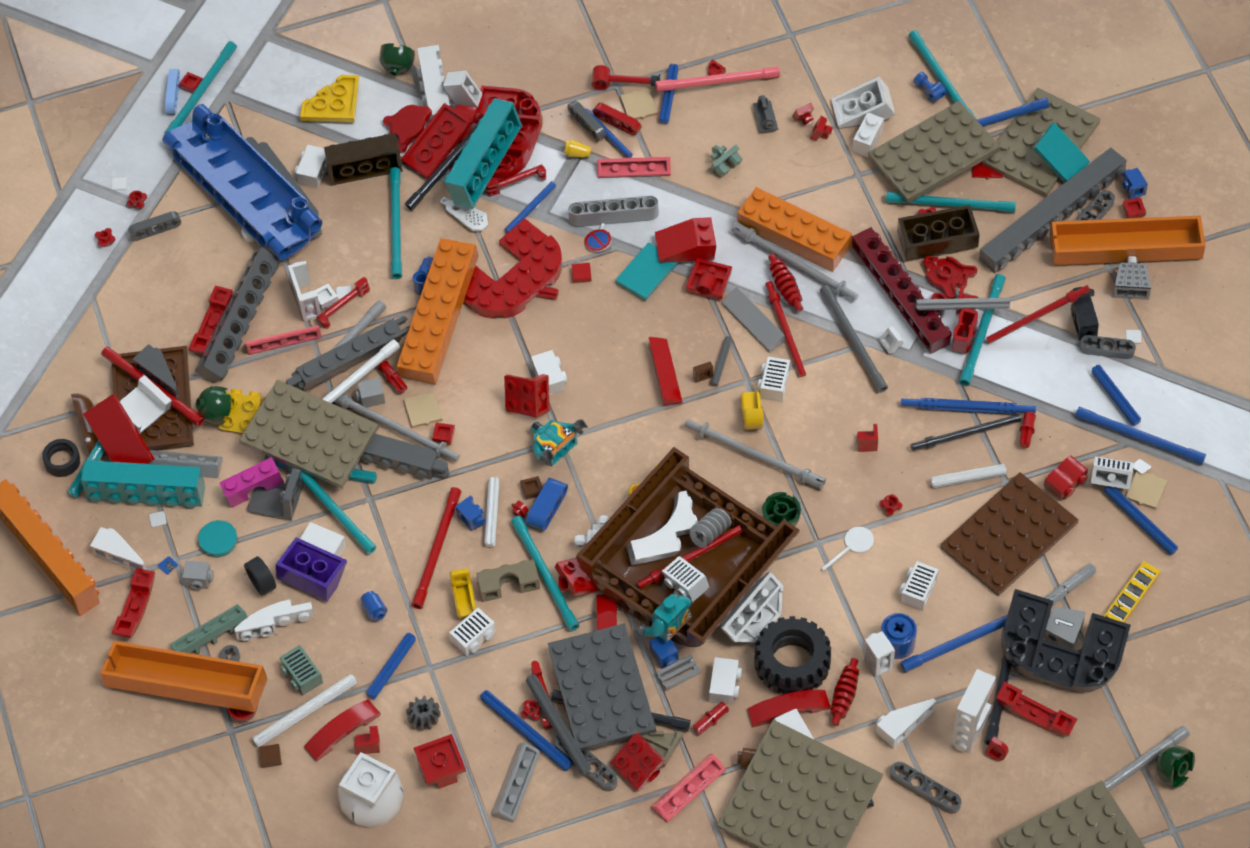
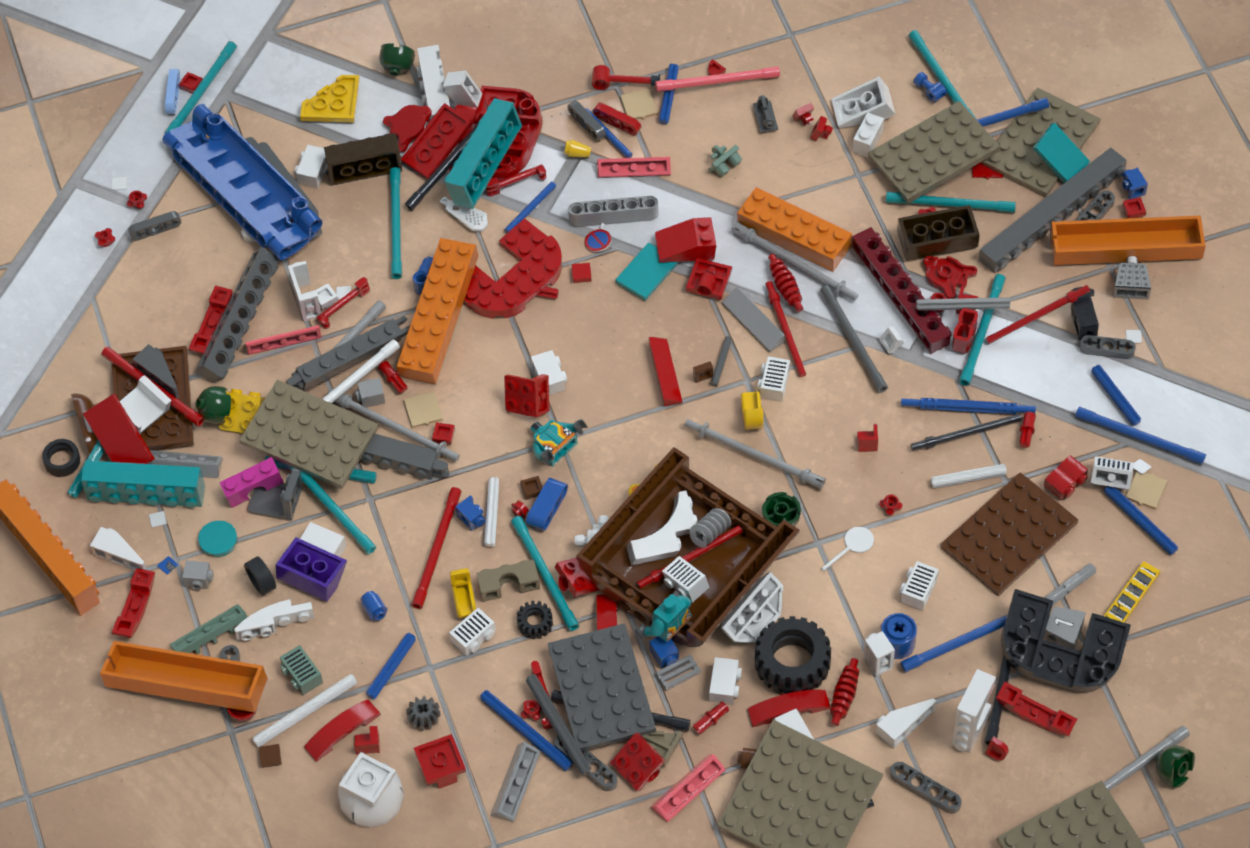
(534, 609): none -> black tyre

